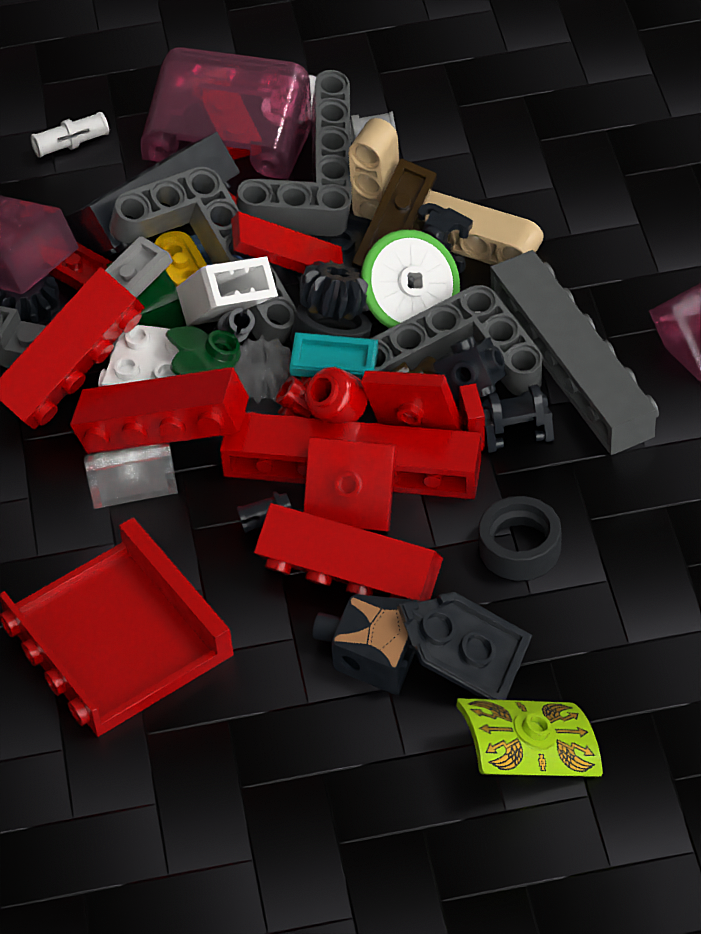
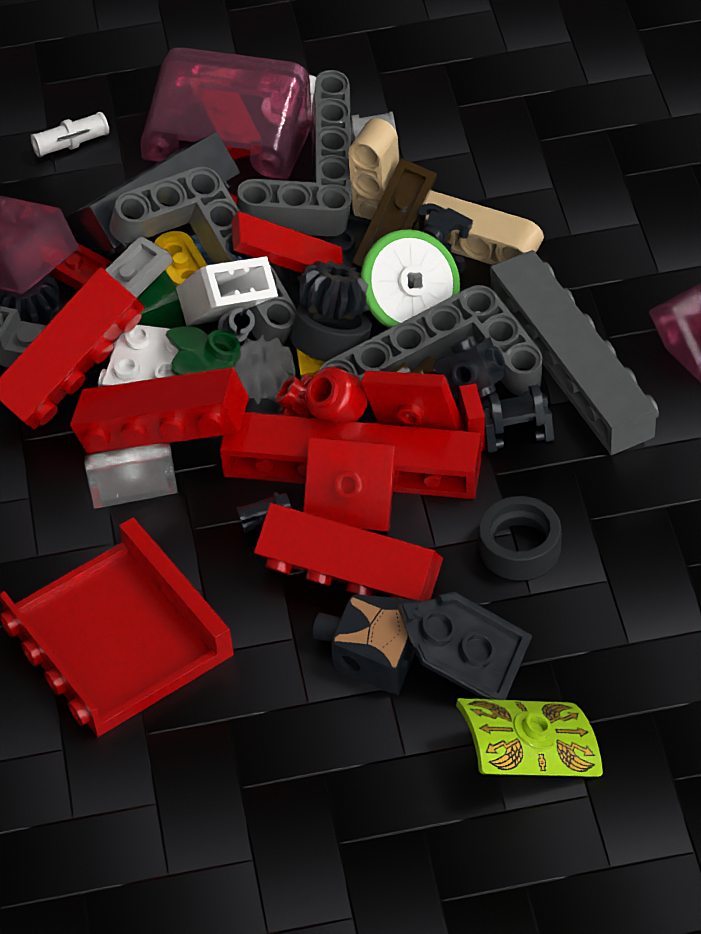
(319, 351): teal tile -> none

